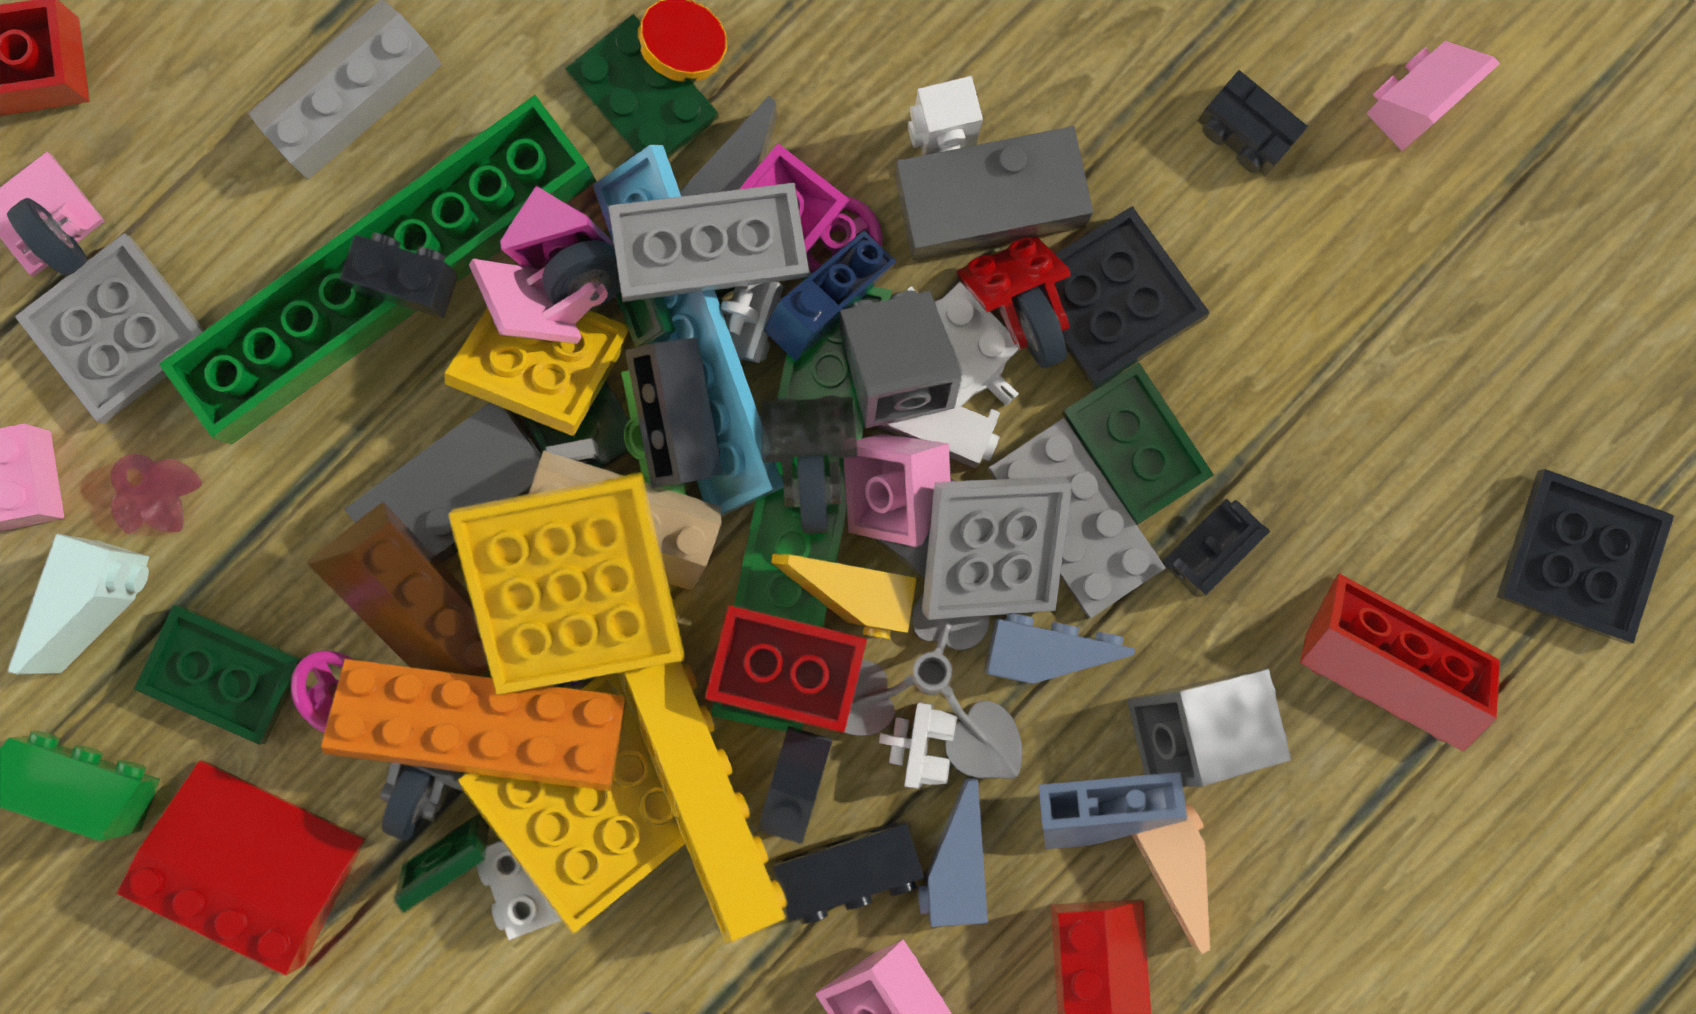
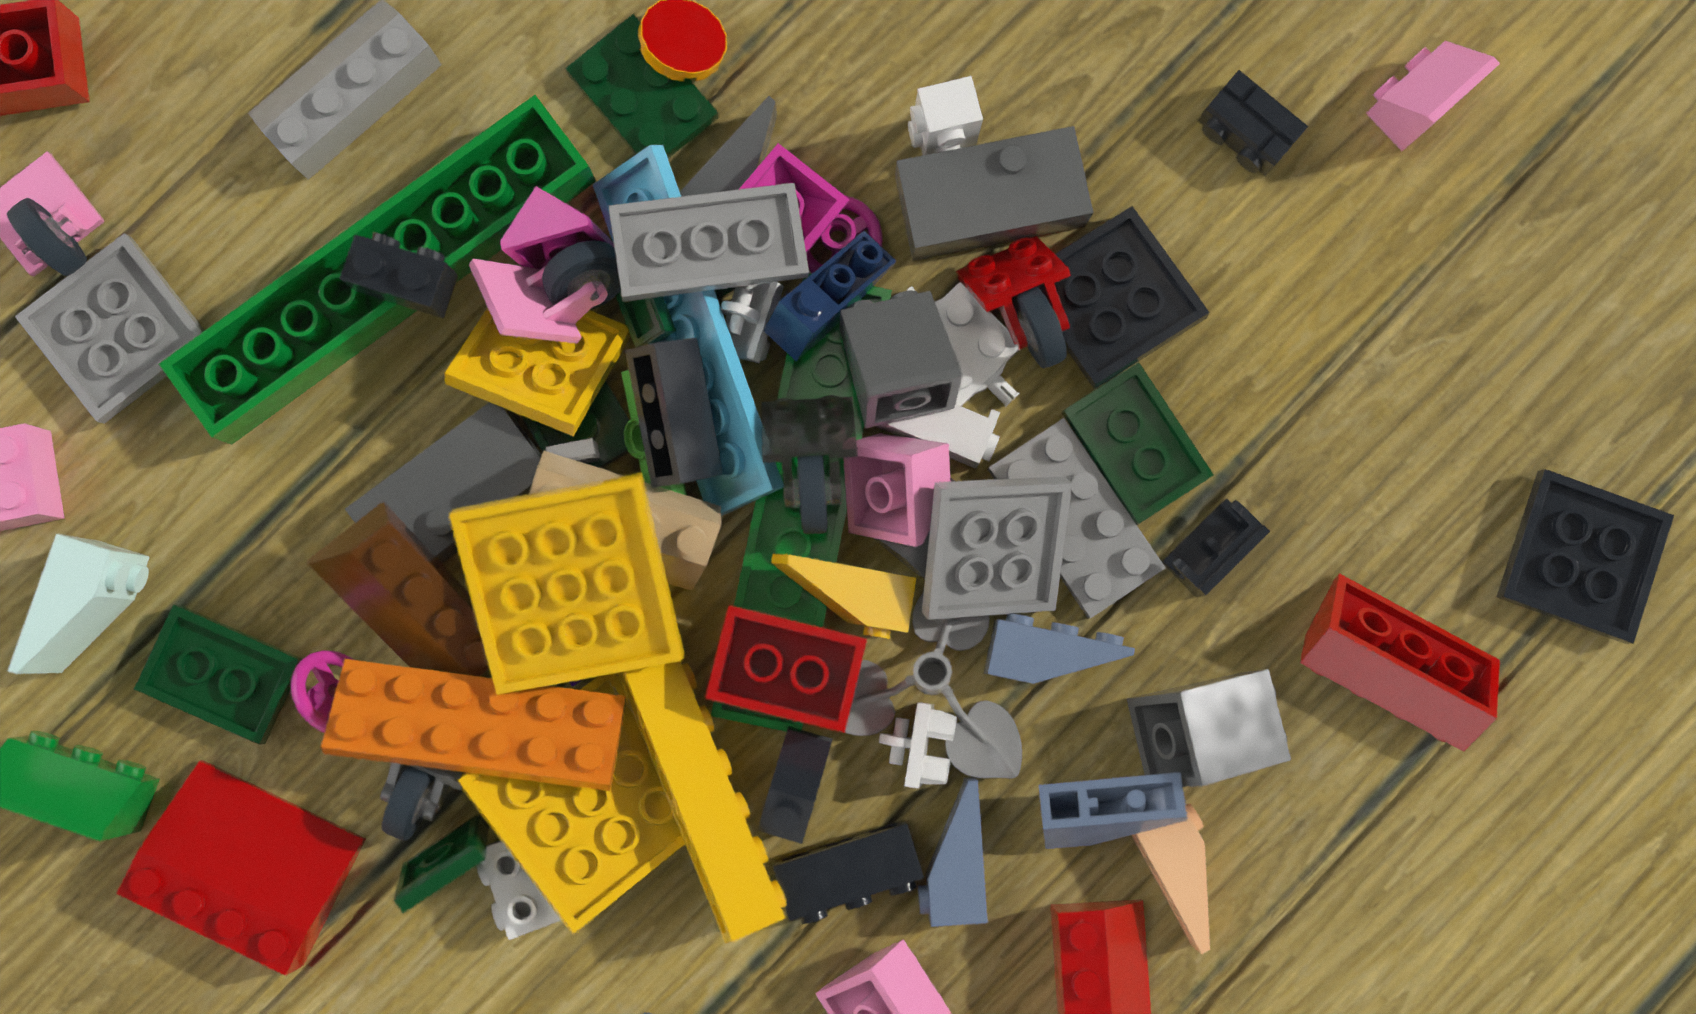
(156, 497): clear pink plate -> none

